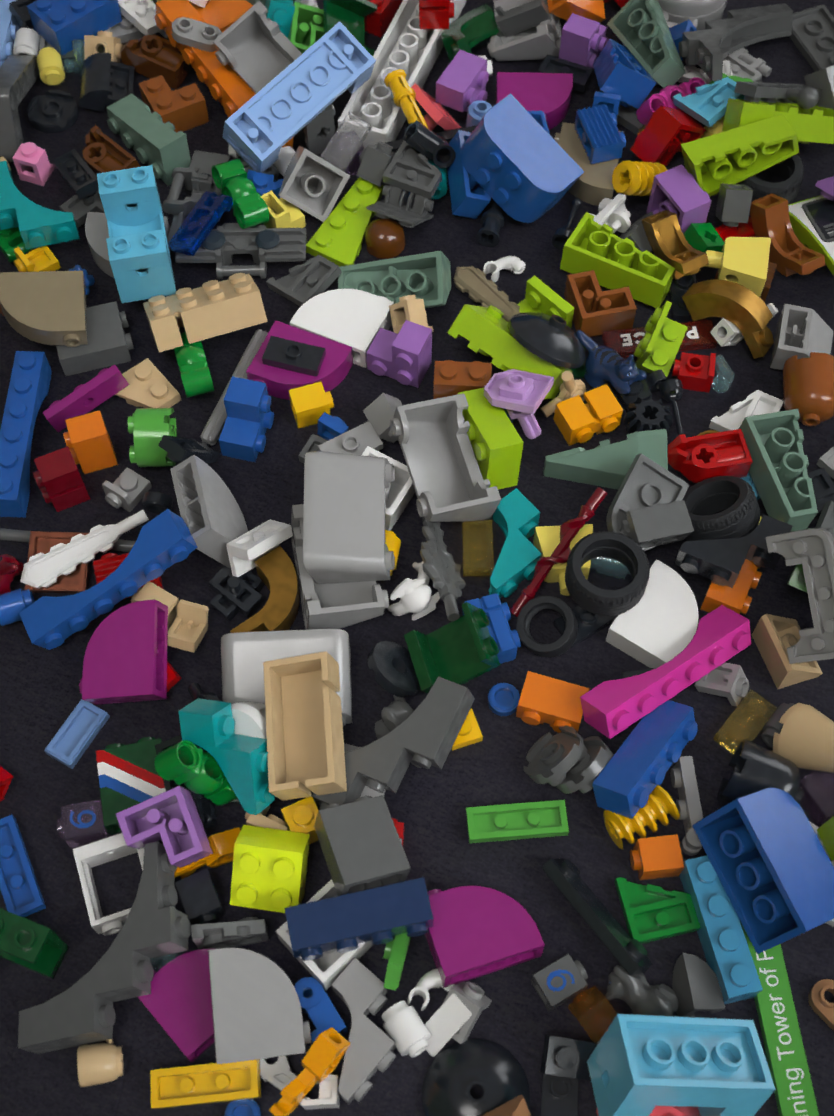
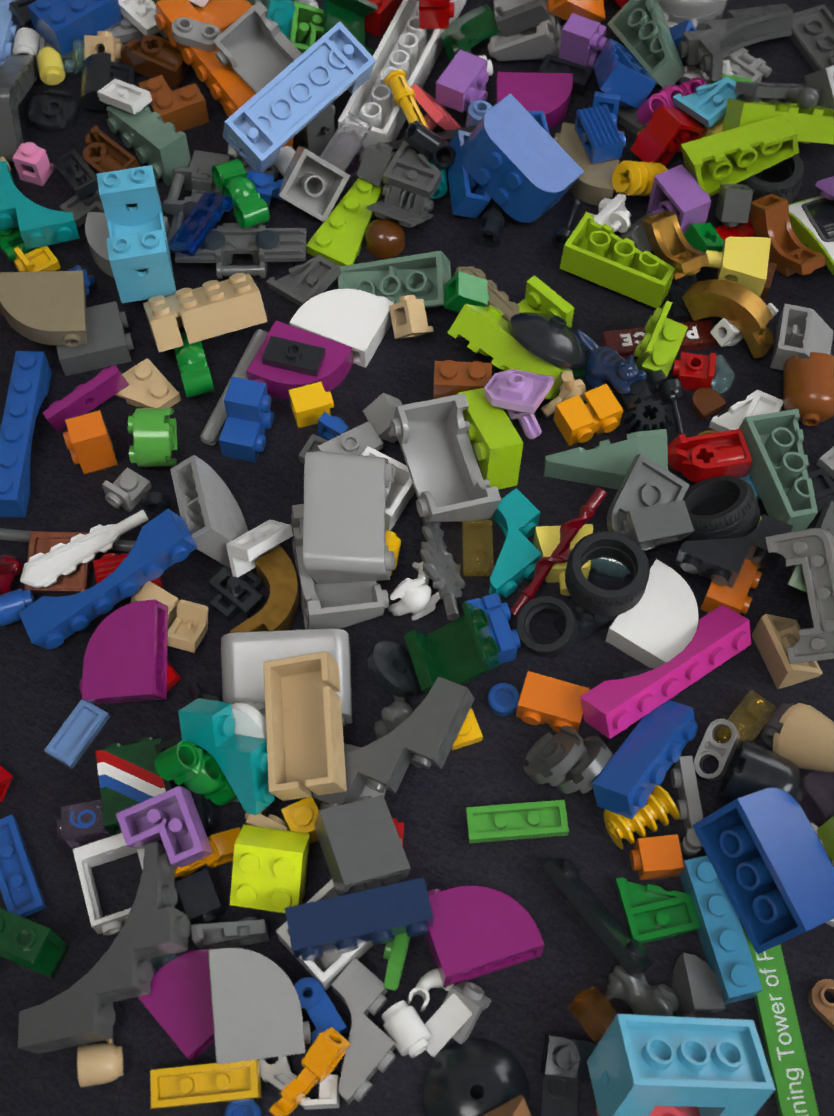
(60, 479): dark red piece -> none
(124, 96): none -> white plate
(182, 448): black plate -> none
(282, 213): light yellow piece -> none
(402, 355): medium lavender brick -> none
(464, 290): none -> green brick
(509, 263): white arm -> none
(560, 982): dark grey brick -> none
(598, 309): dark orange brick -> none
(707, 402): none -> reddish brown tile
(710, 747): none -> light grey beam
(725, 681): light grey bracket -> none

